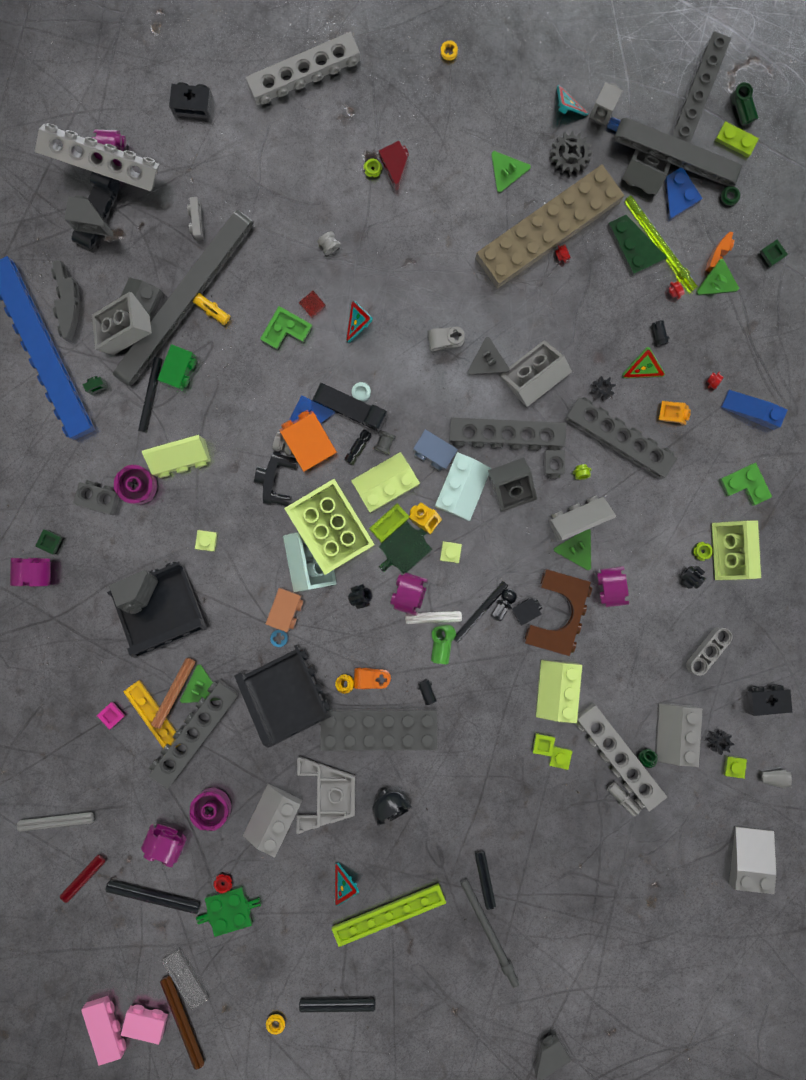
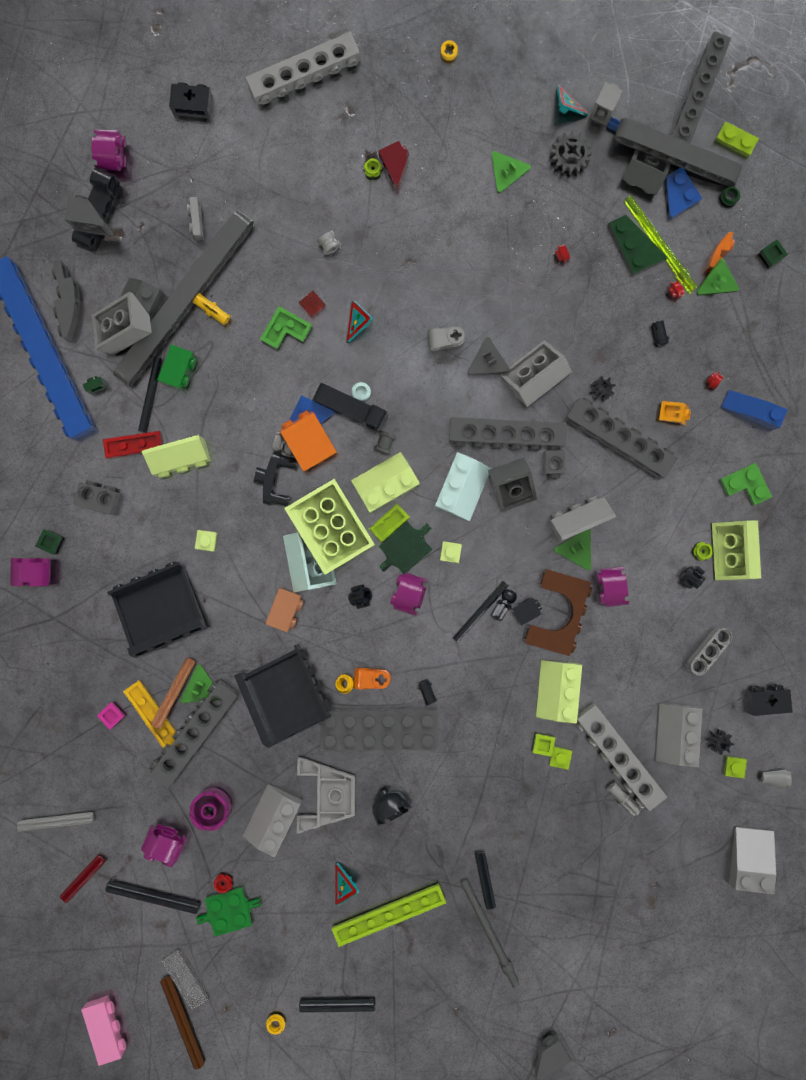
(47, 146): light grey brick -> none
(131, 444): none -> red tile
(131, 474): magenta brick -> none
(134, 592): dark grey slope -> none
(144, 1024): bright pink brick -> none
(283, 642): dark azure bush -> none
(357, 447): black axle -> none
(424, 517): yellow brick -> none
(434, 450): sand blue brick -> none
(434, 617): white axle -> none
(442, 645): bright green piece -> none
(549, 226): dark tan brick -> none
(582, 472): lime plate -> none
(644, 366): piece -> none
(648, 758): dark green plate -> none
(744, 105): dark green piece -> none

